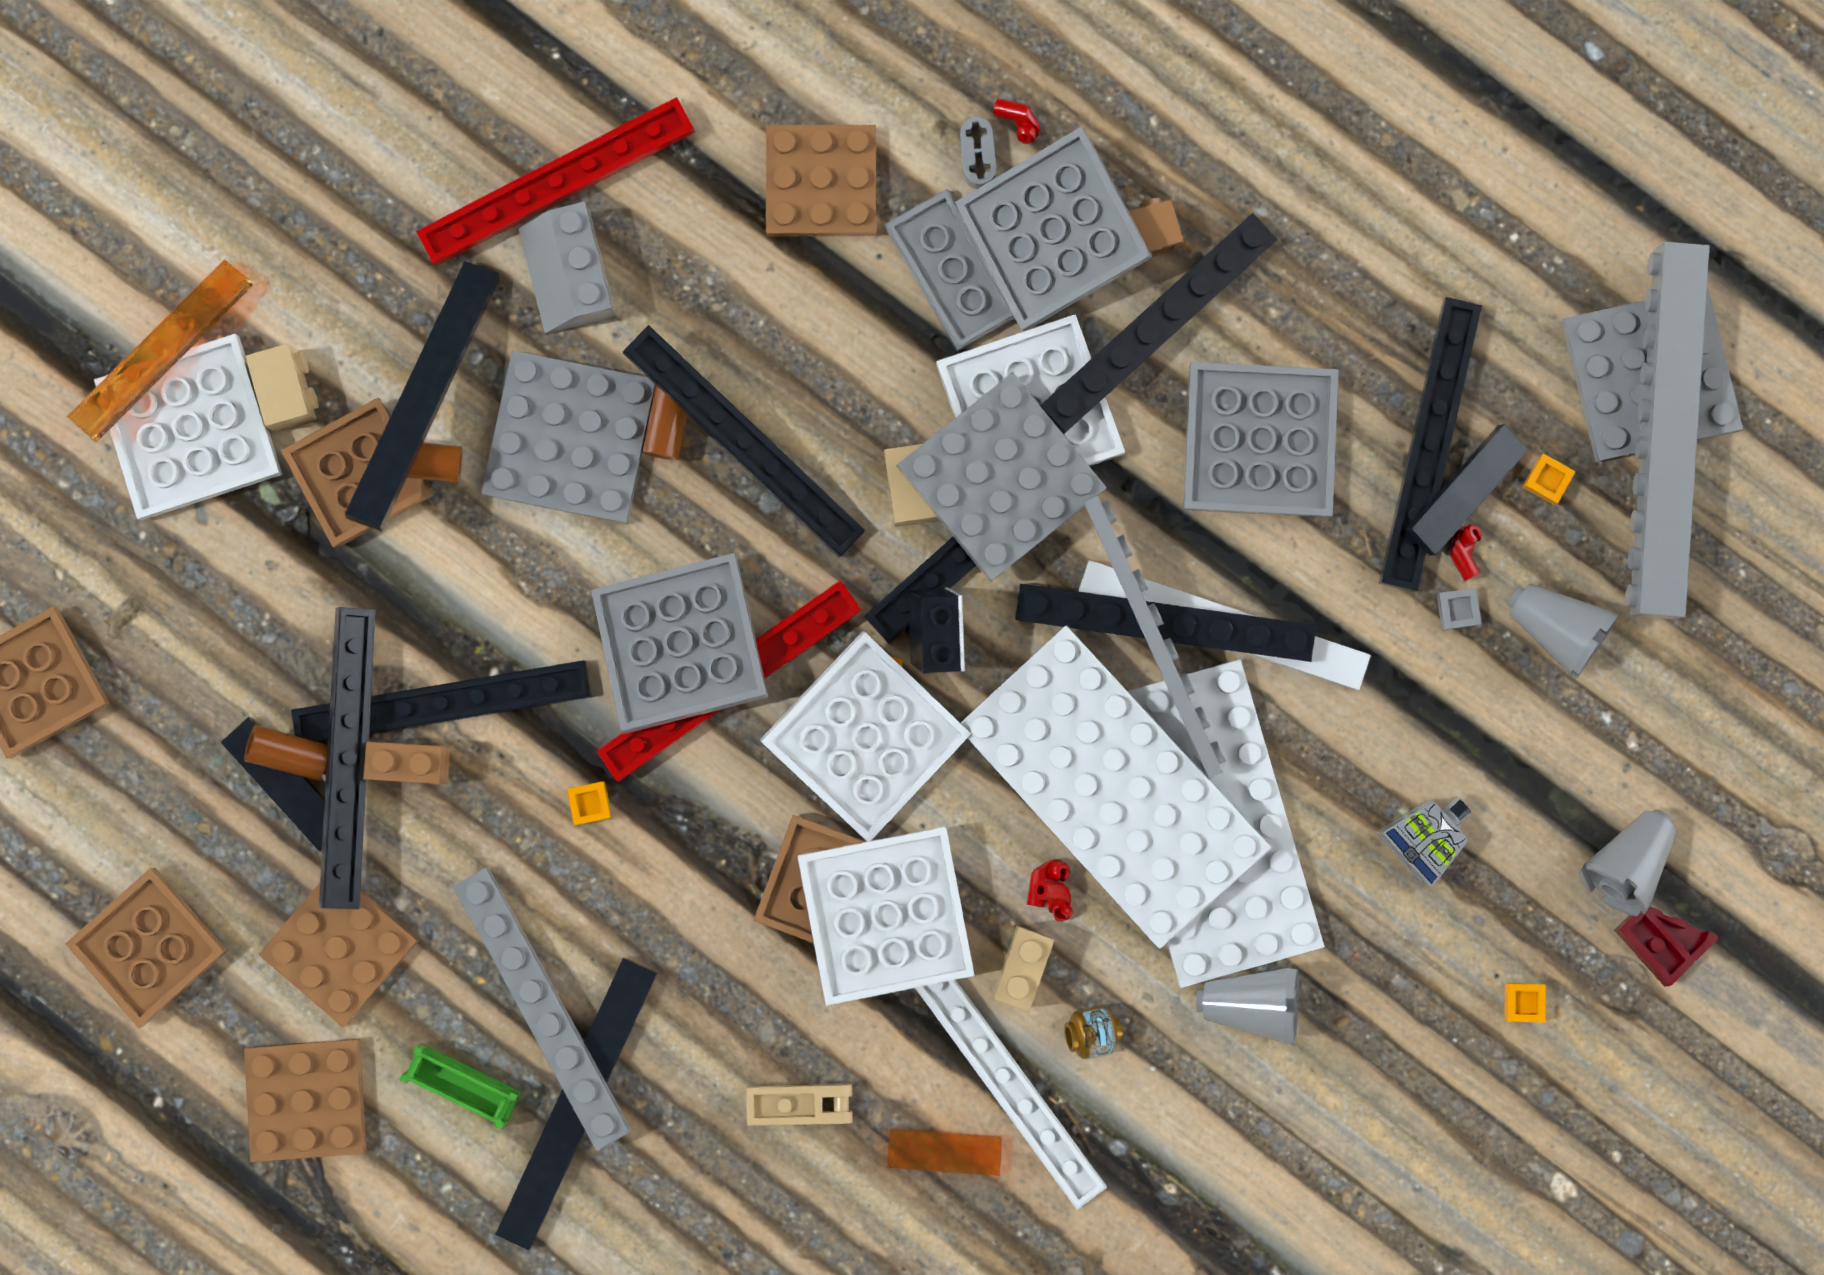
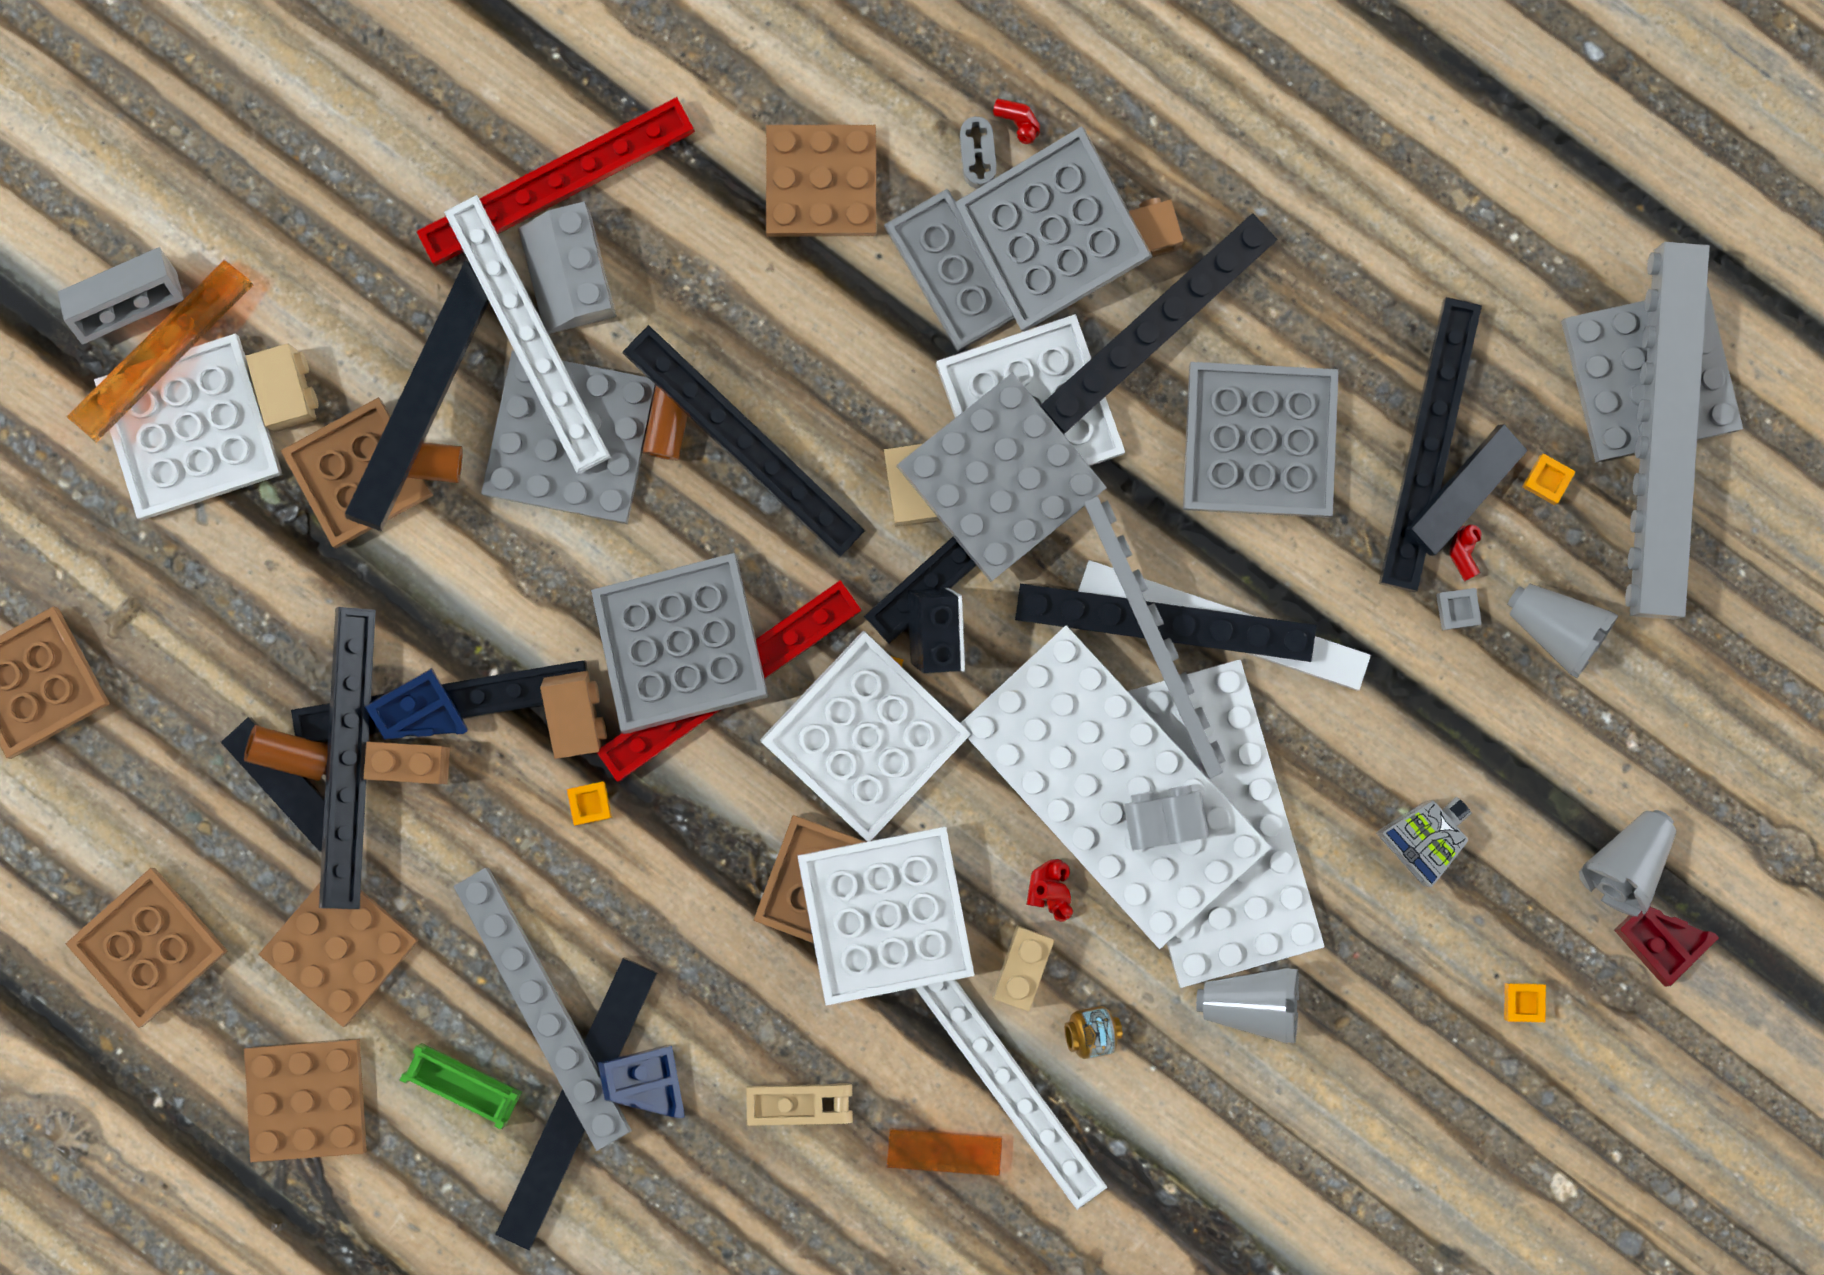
(120, 295): none -> light grey brick
(416, 709): none -> dark blue wing
(527, 334): none -> white tile
(572, 714): none -> medium nougat brick
(644, 1081): none -> wing
(1166, 819): none -> light grey brick

